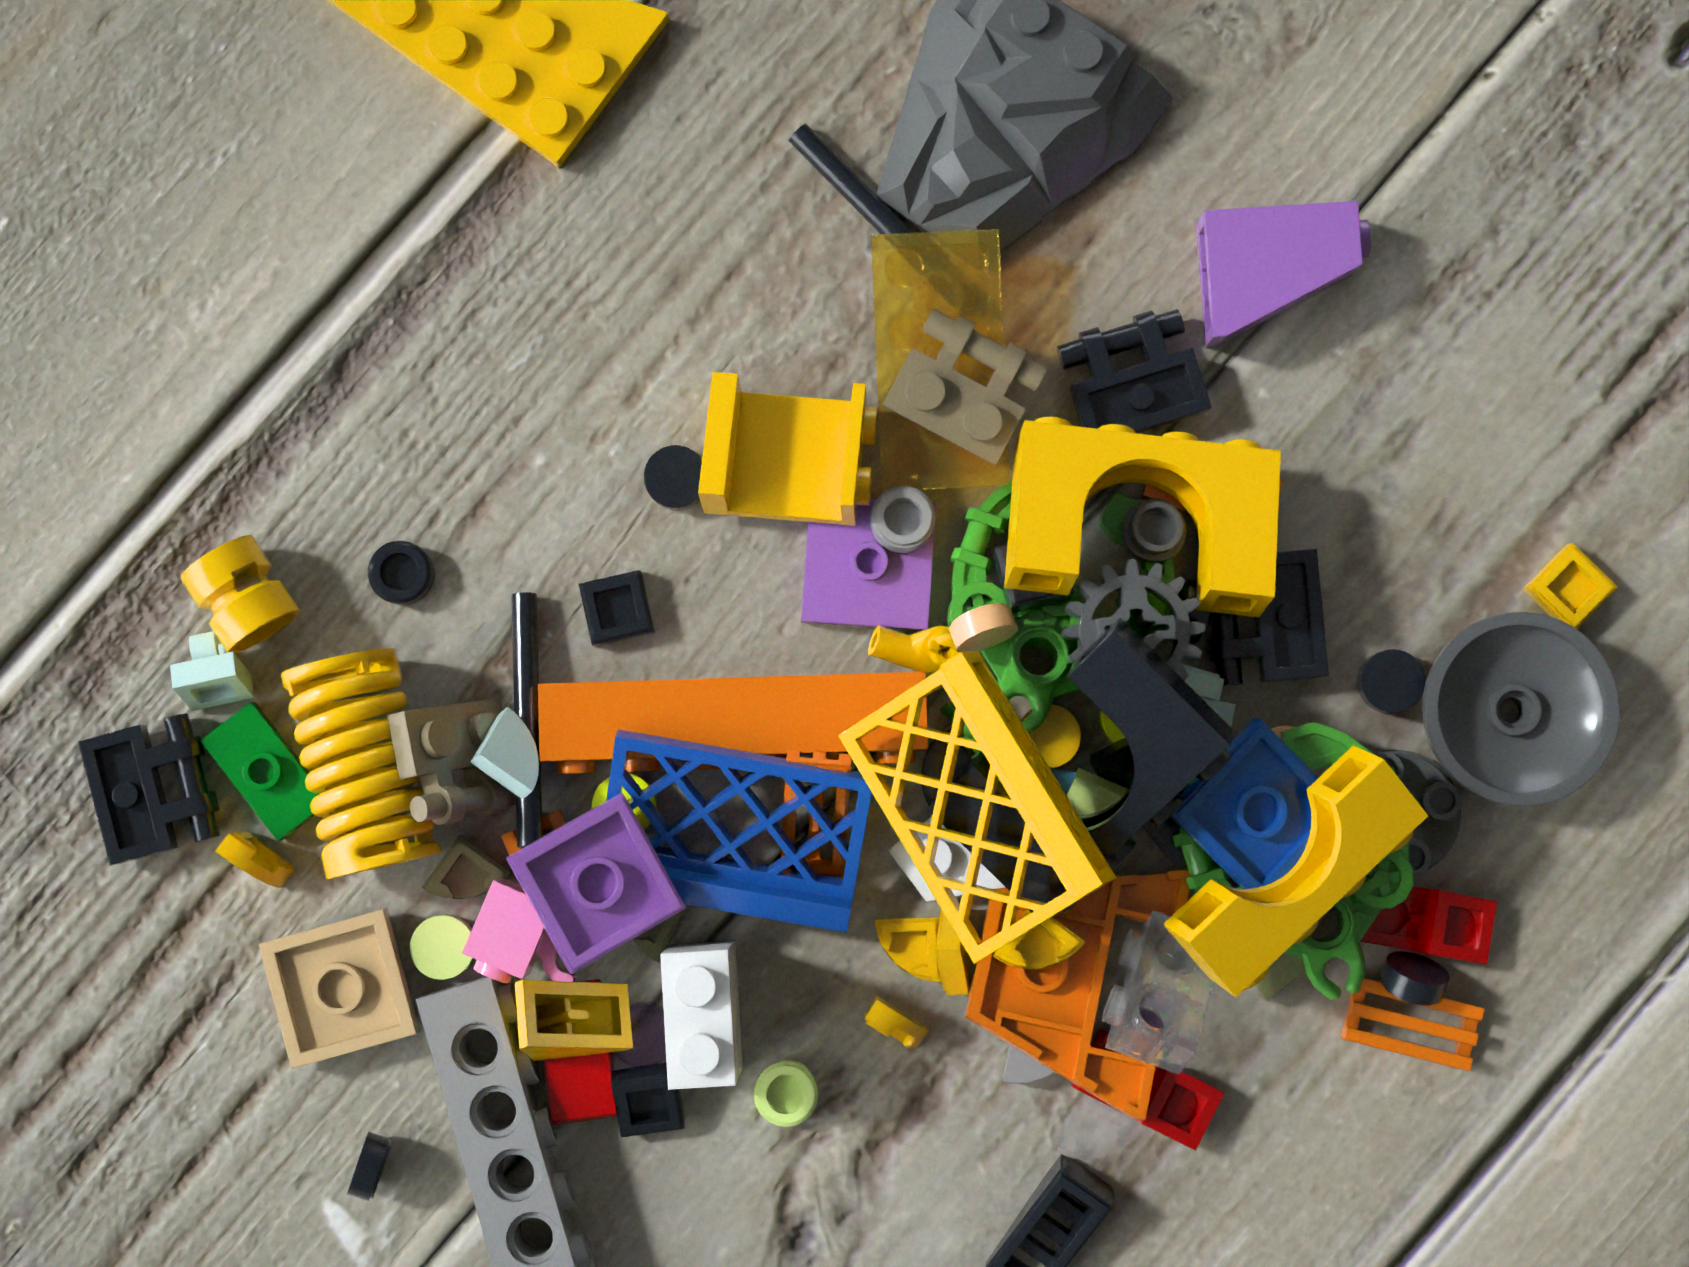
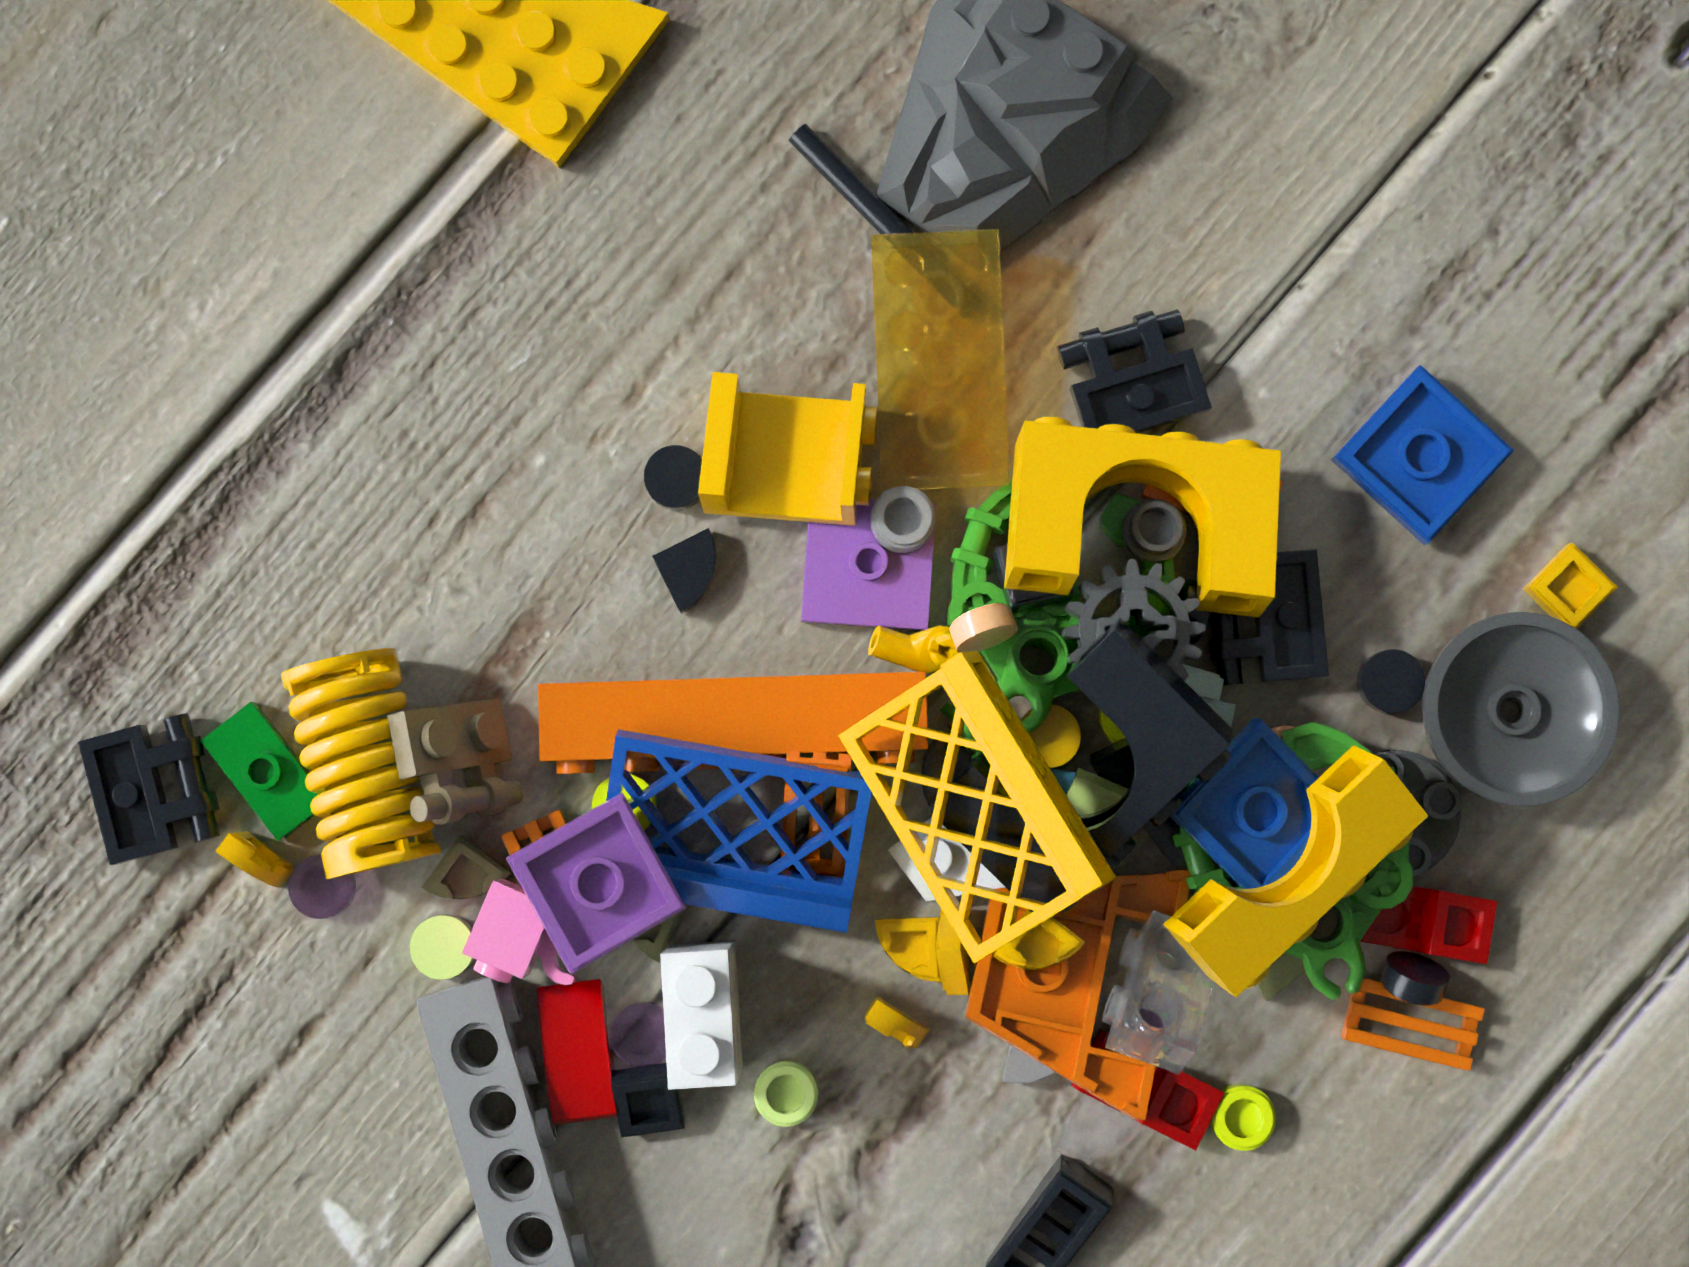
(211, 675): light aqua tile -> none
(239, 593): yellow wheel -> none
(315, 894): none -> clear purple tile
(339, 988): tan plate -> none
(369, 1166): black tile -> none
(401, 573): black tile -> none
(509, 754): light aqua tile -> none
(526, 705): black bar -> none
(572, 1018): yellow slope -> none
(616, 608): black tile -> none
(688, 568): none -> black tile
(955, 405): dark tan plate -> none
(1244, 1117): none -> neon yellow tile
(1273, 259): medium lavender slope -> none
(1422, 455): none -> blue plate

